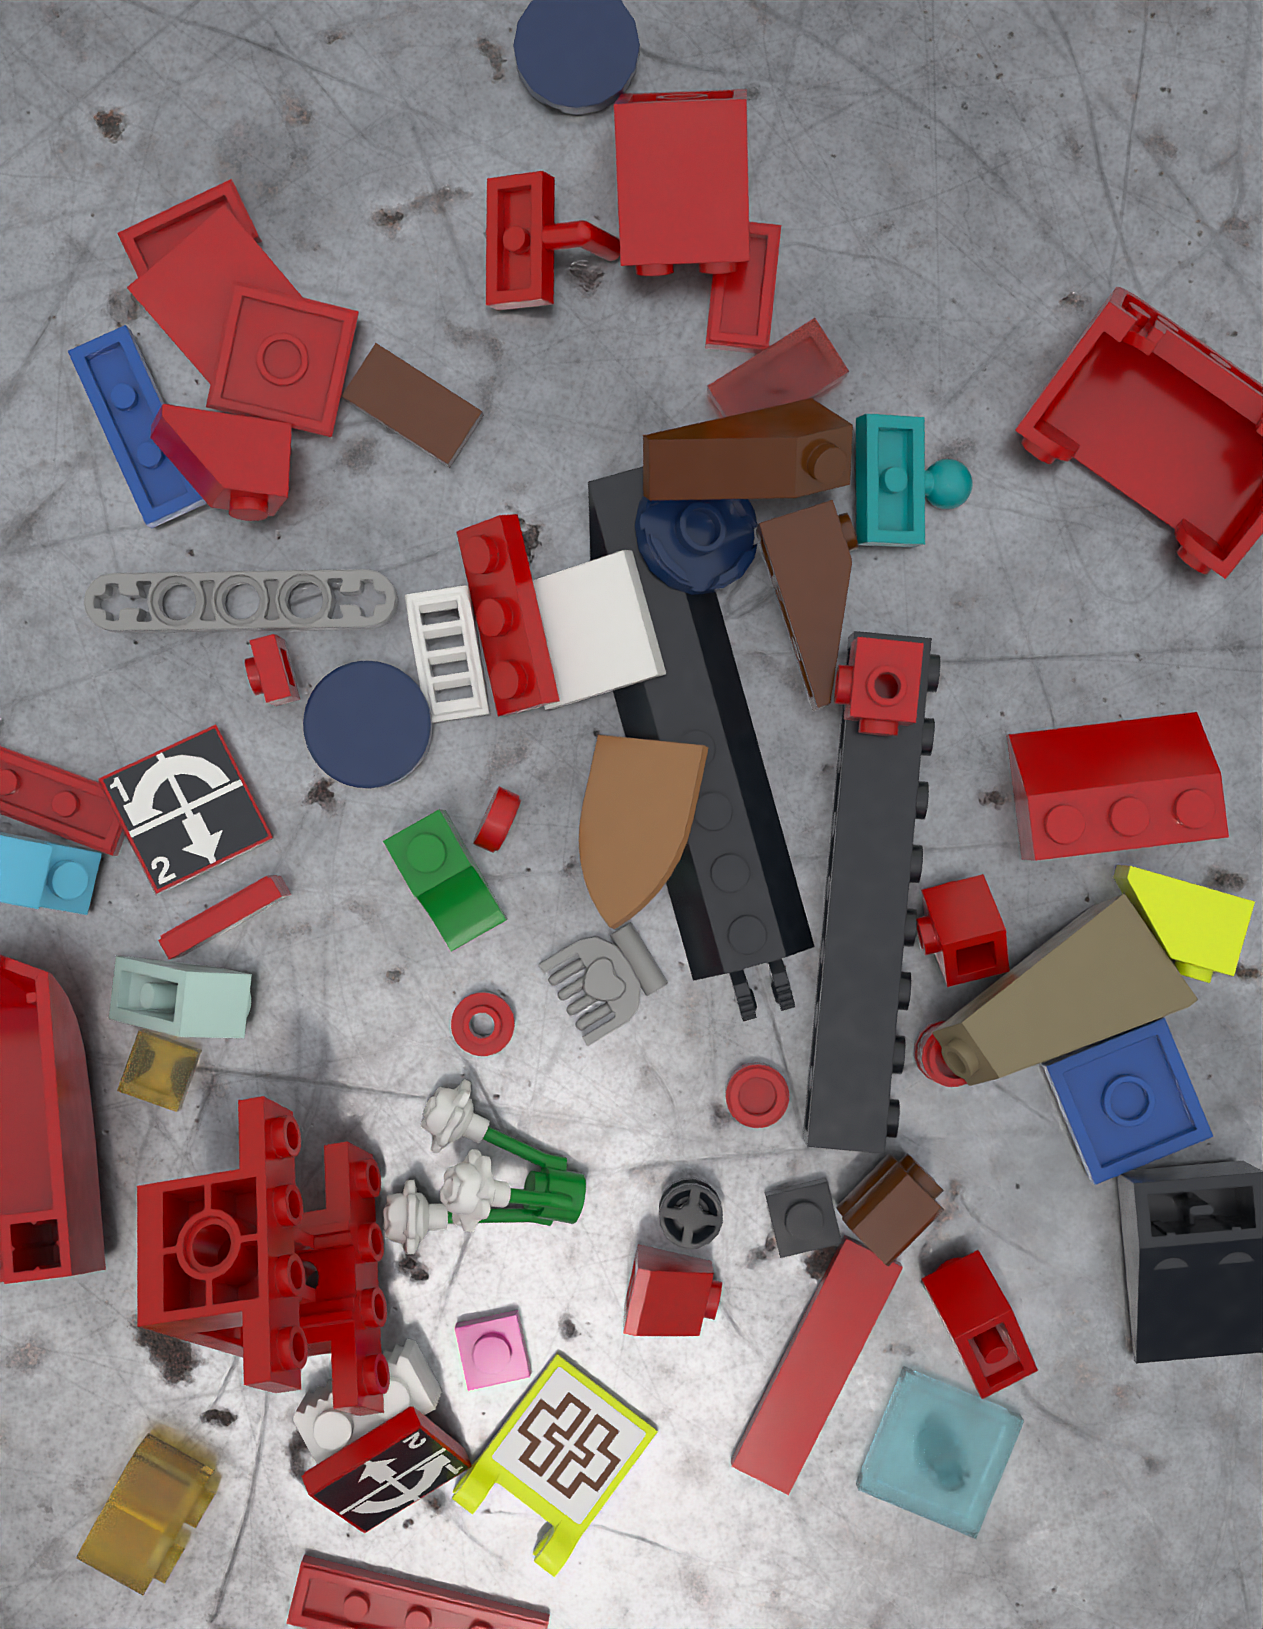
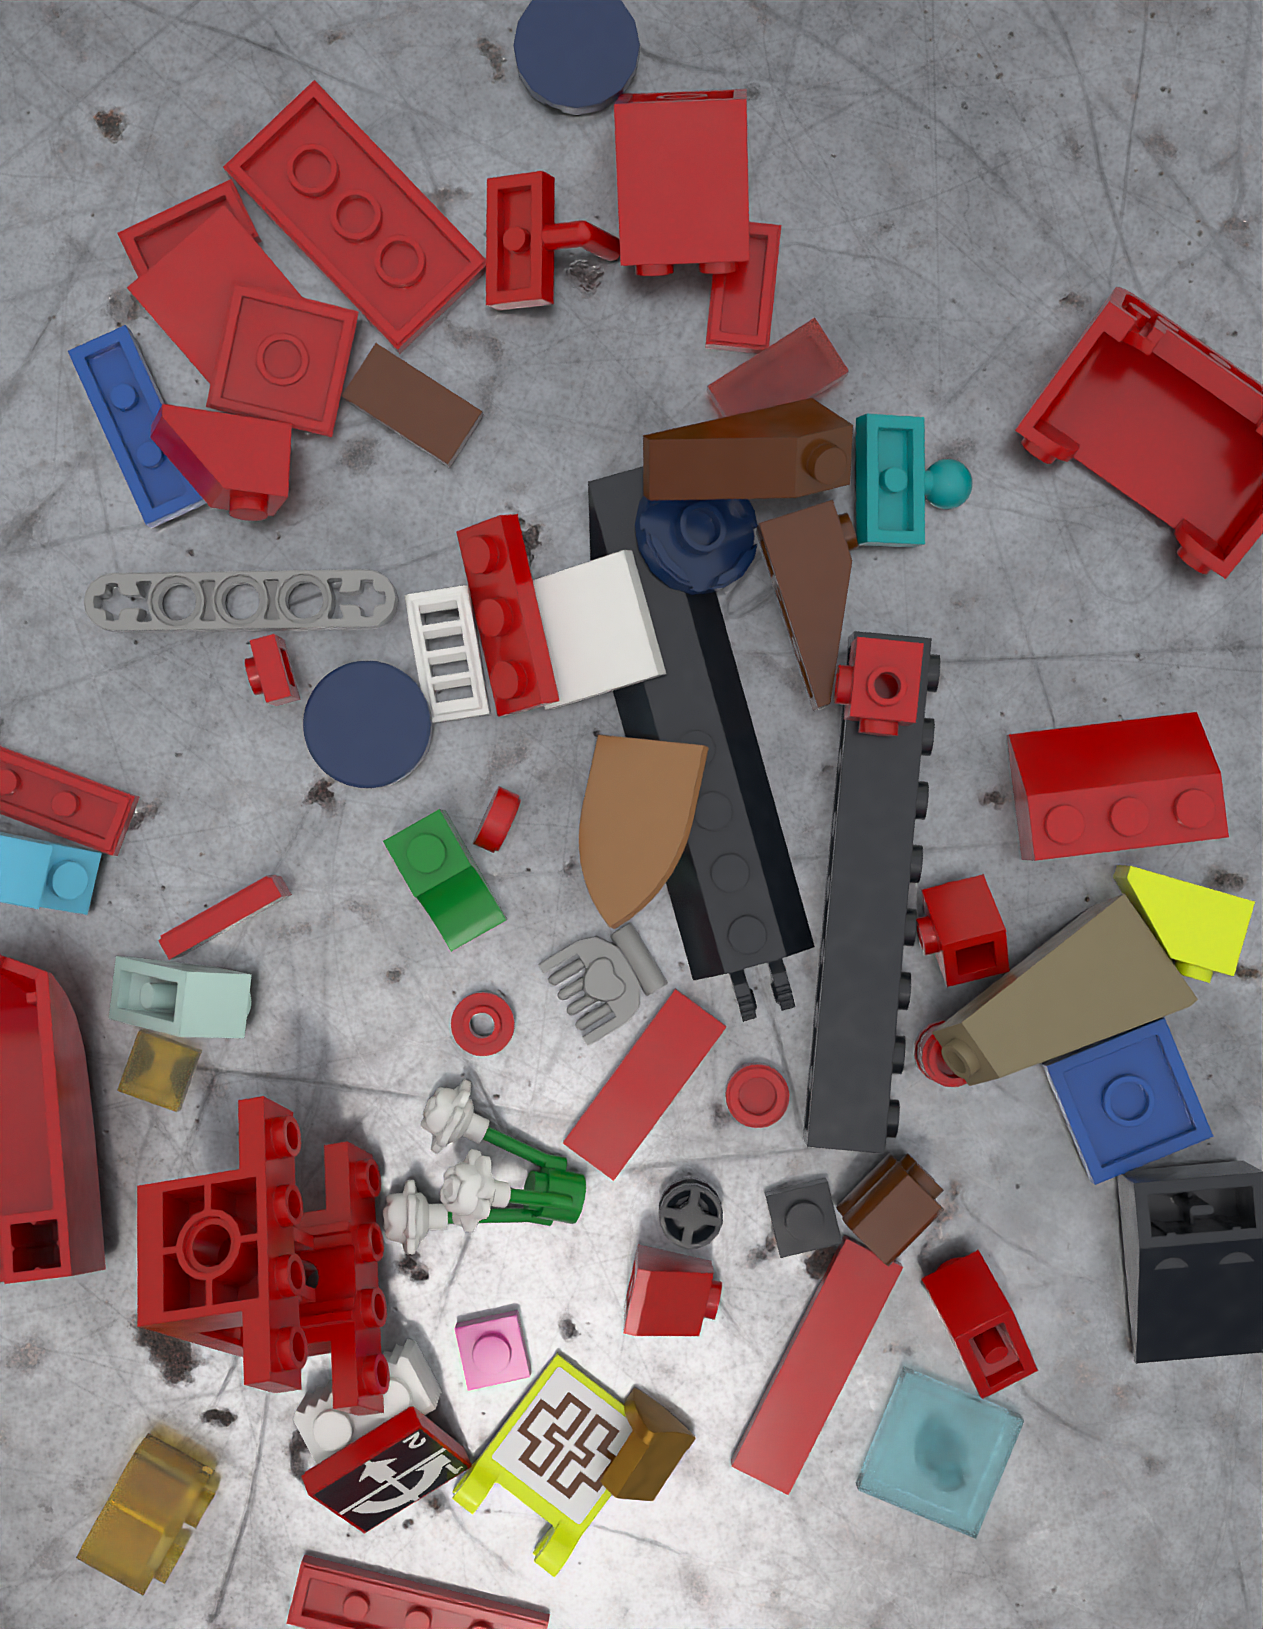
(185, 809): tile -> none
(356, 217): none -> red tile
(644, 1084): none -> red tile
(649, 1451): none -> pearl gold tile

